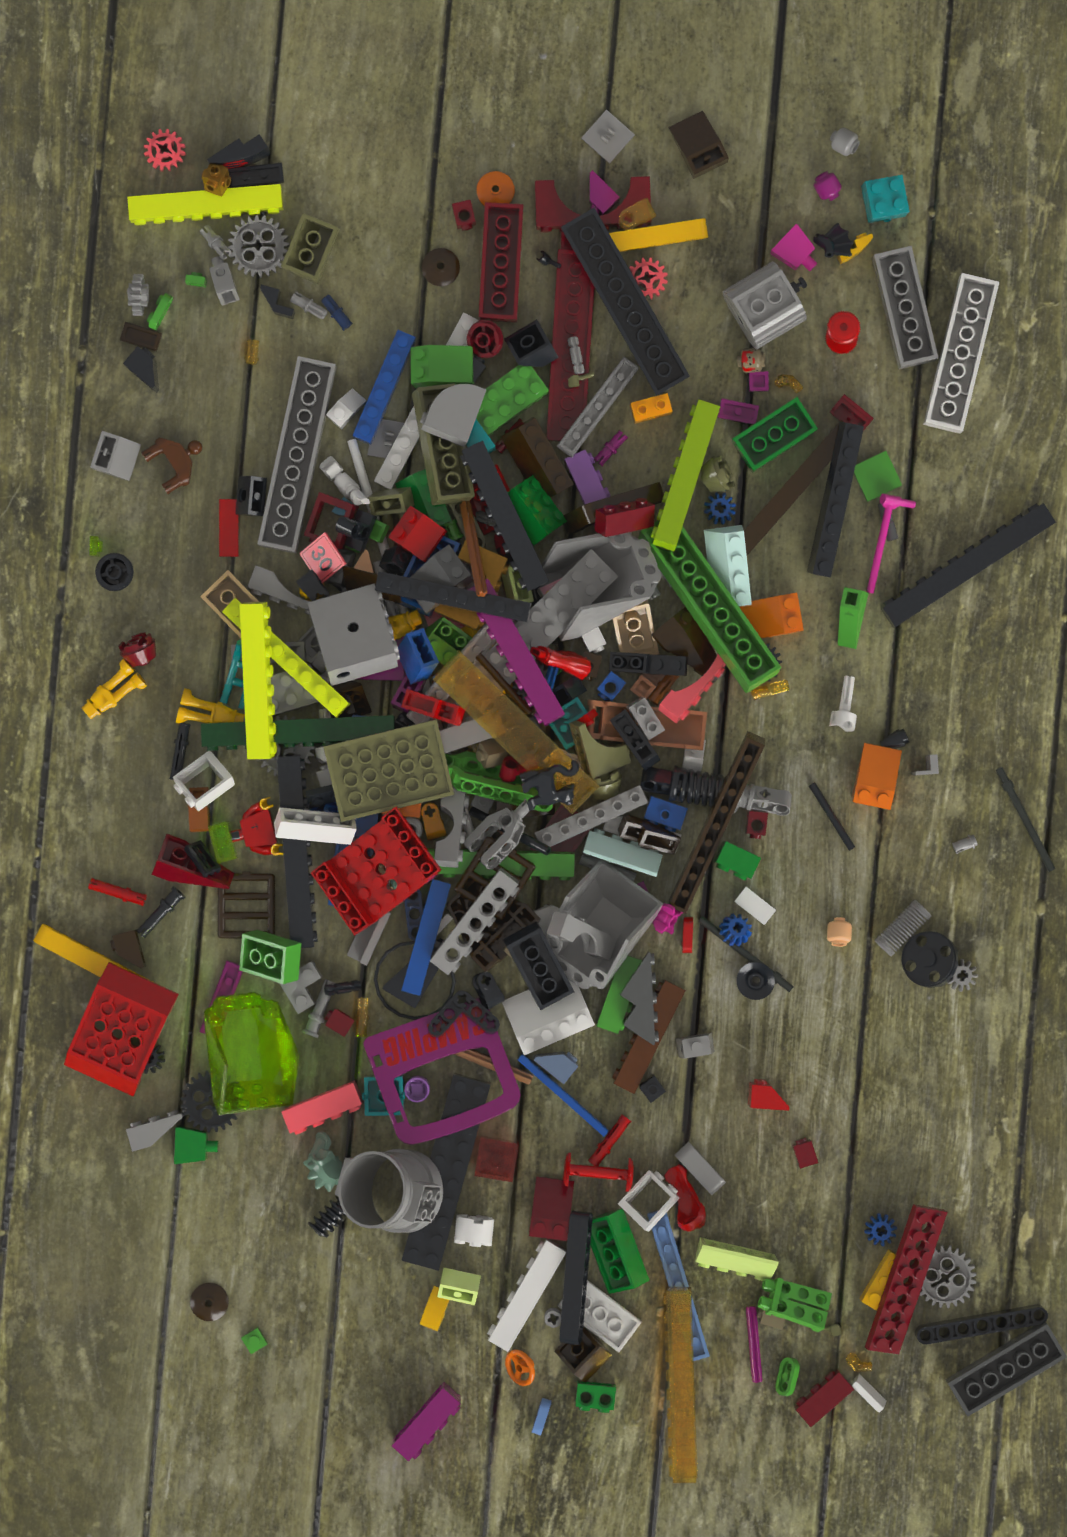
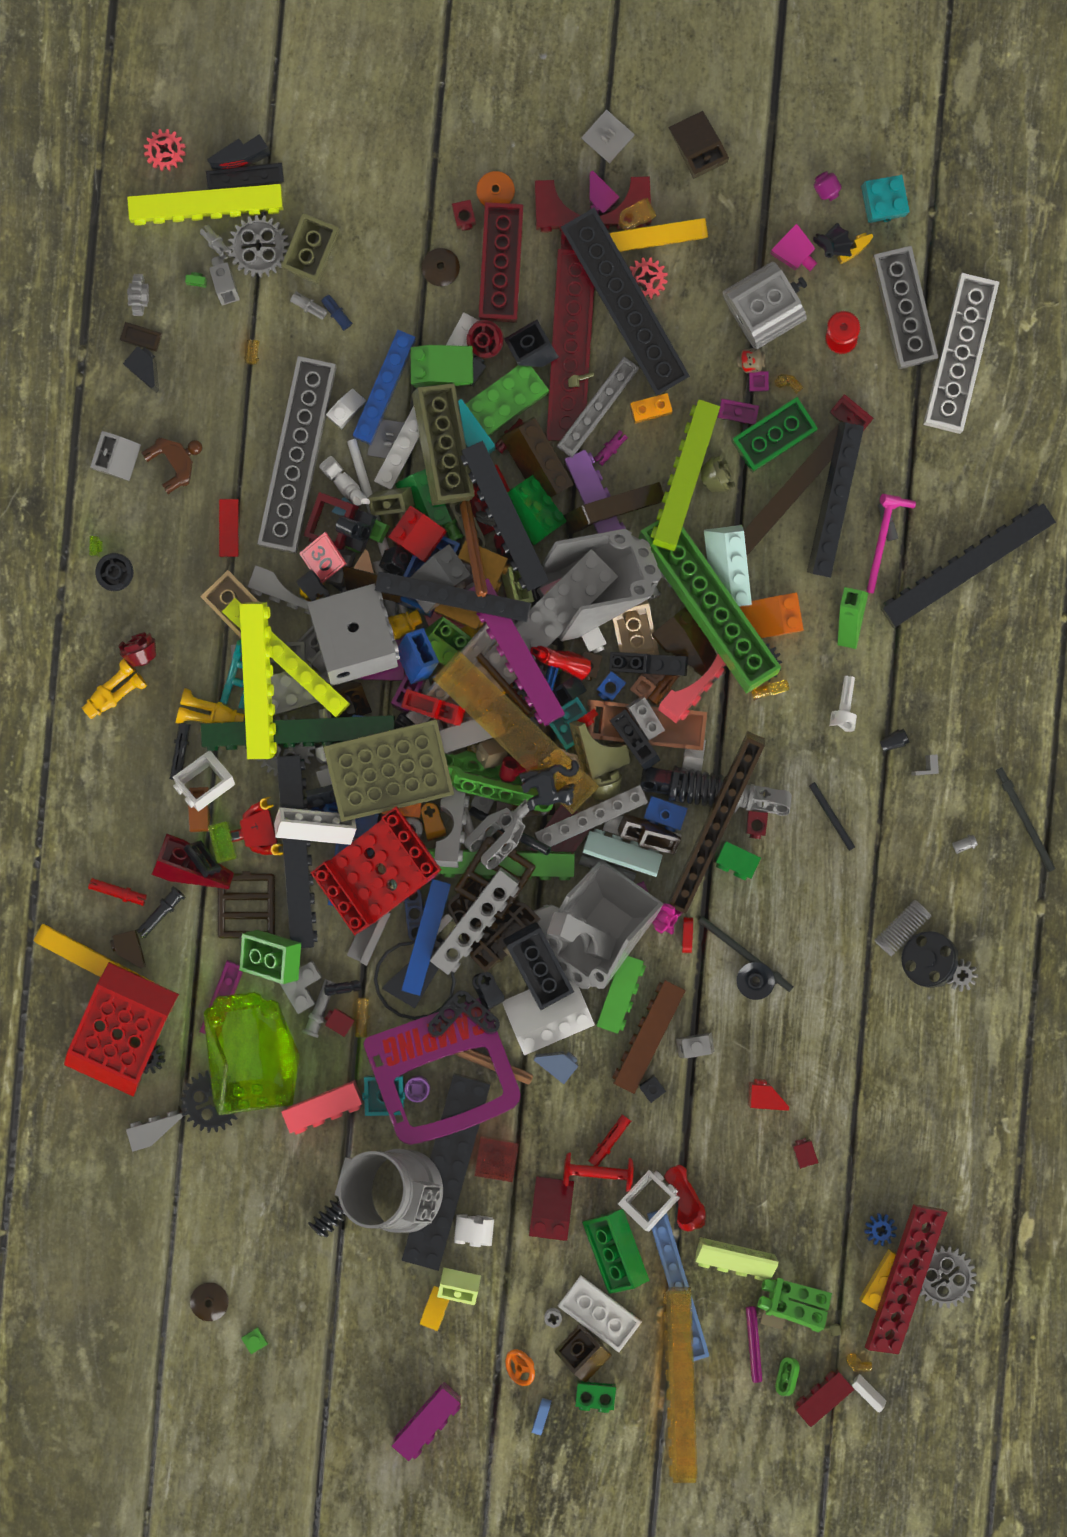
(163, 304): bright green plate -> none
(192, 1145): green torso -> none
(216, 179): pearl gold brick -> none
(251, 496): black brick -> none
(272, 296): black slope -> none
(323, 1164): sand green head -> none
(454, 413): light grey brick -> none
(526, 1295): white brick -> none
(546, 259): black hand -> none
(559, 1091): blue tile -> none
(576, 355): light grey axle -> none
(576, 1277): black beam -> none
(624, 517): dark red brick -> none
(640, 993): dark grey slope -> none
(700, 1168): light grey beam -> none
(716, 514): blue gear -> none
(739, 924): blue gear -> none
(755, 905): white tile -> none
(839, 932): light nougat head -> none
(844, 141): light grey head -> none
(876, 476): bright green tile -> none
(877, 776): orange slope -> none
(971, 1321): black beam -> none
(1005, 1368): dark grey brick -> none

